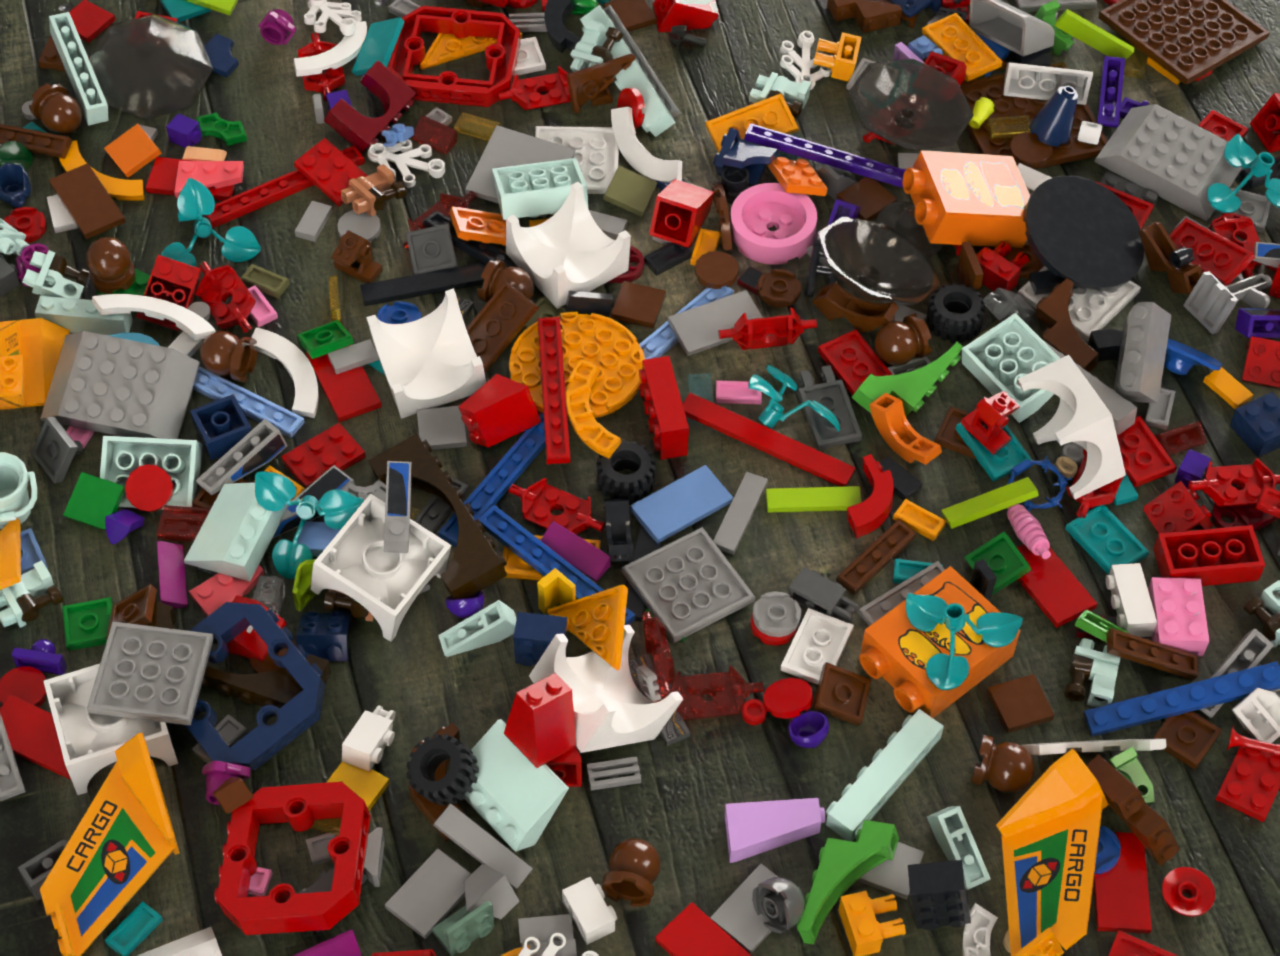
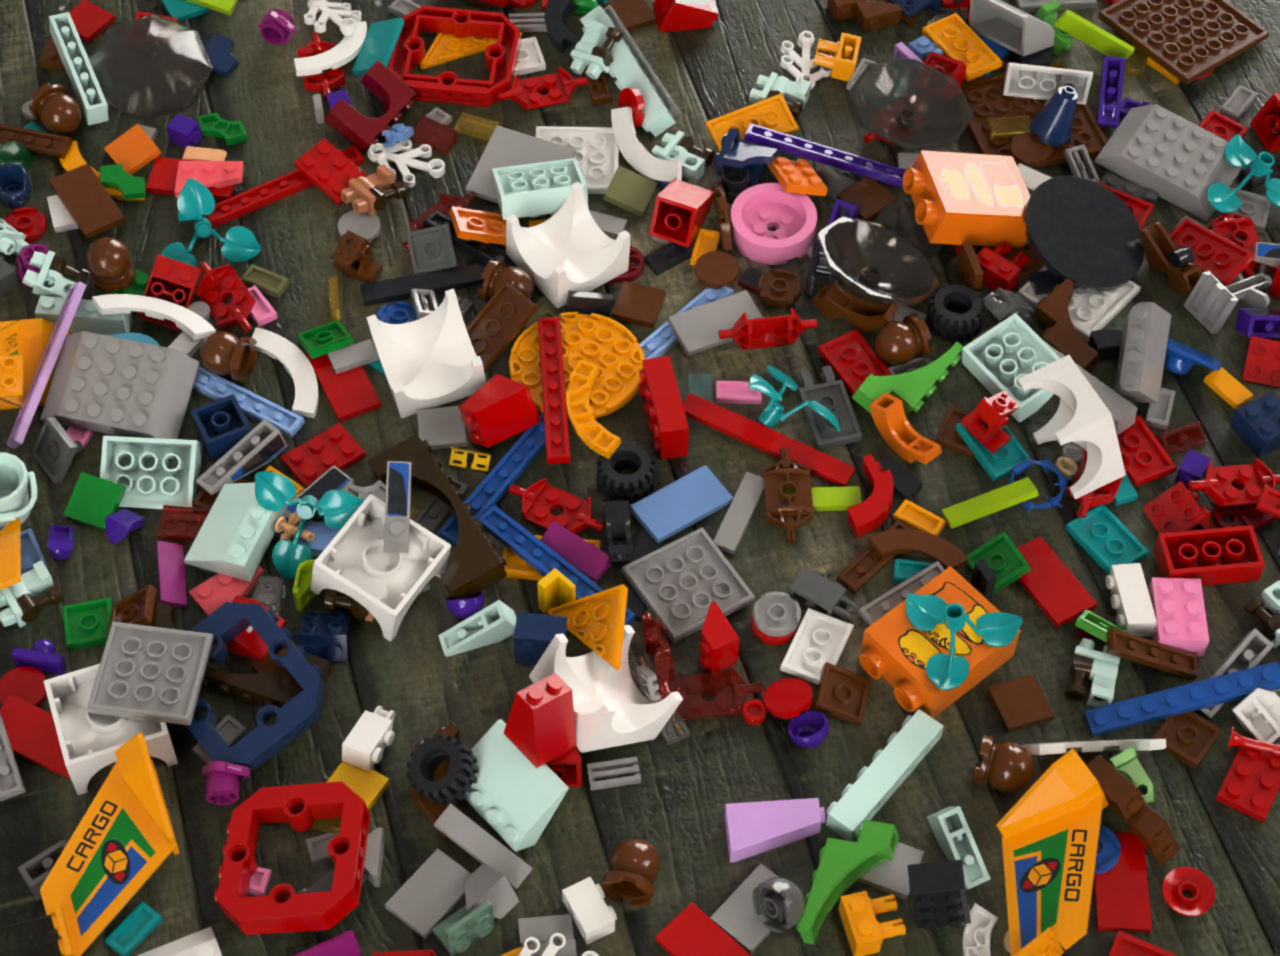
(46, 365): none -> lavender tile
(60, 541): none -> dark purple tile
(130, 186): none -> green tile
(149, 488): red tile -> none
(232, 794): reddish brown slope -> none
(290, 528): none -> light nougat plant
(313, 221): light grey tile -> none
(417, 305): none -> light grey tile
(463, 457): none -> yellow piece
(590, 81): reddish brown wing -> none
(683, 149): none -> light aqua hips
(684, 36): pearl dark grey bar -> none
(718, 641): none -> red slope
(788, 510): none -> reddish brown plate
(925, 543): none -> reddish brown tile
(982, 110): neon yellow cone -> none
(1028, 530): bright pink piece -> none
(1072, 164): none -> light grey tile
(1089, 132): white slope -> none
(1238, 103): none -> light grey tile

